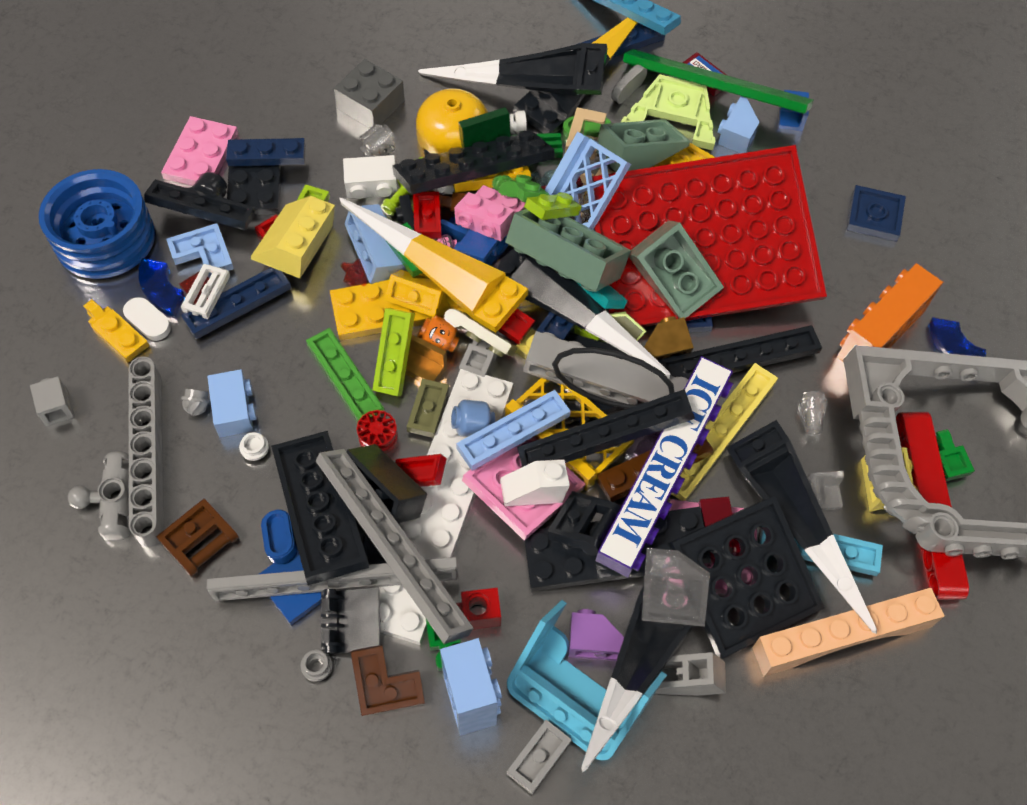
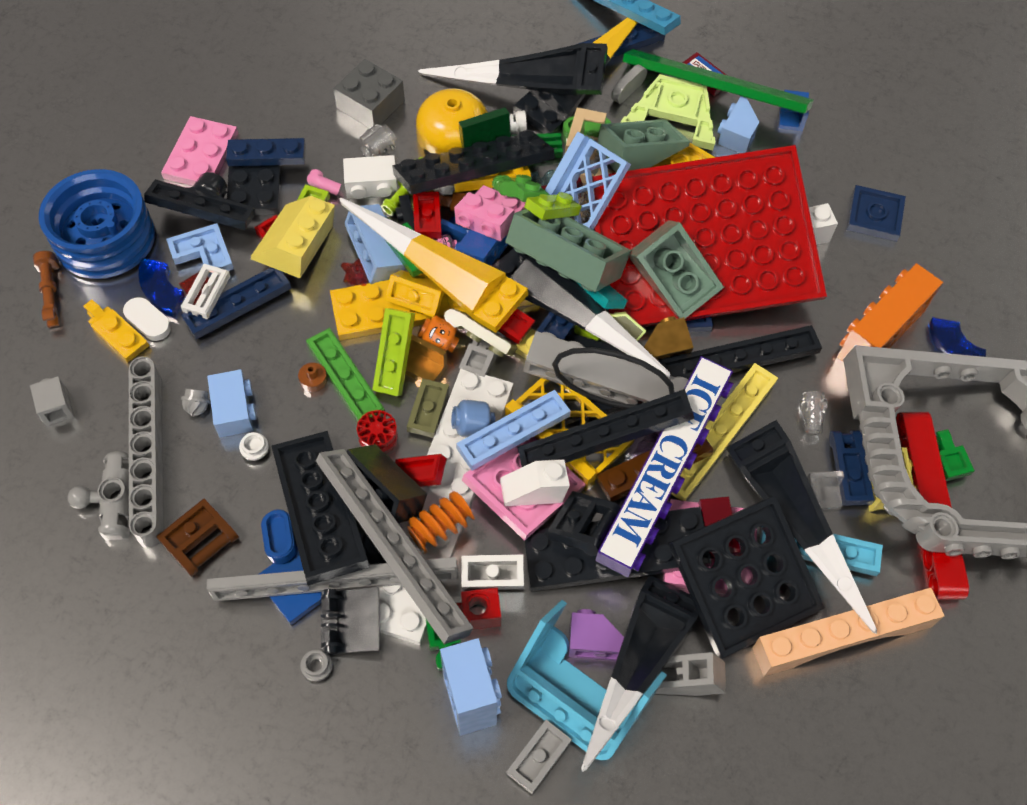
(45, 263): none -> dark orange piece
(312, 377): none -> dark orange tile
(317, 180): none -> bright pink arm
(379, 691): reddish brown plate -> none
(439, 521): none -> orange piece
(492, 572): none -> white brick
(674, 589): clear slope -> none
(823, 223): none -> white brick
(855, 486): none -> dark blue plate

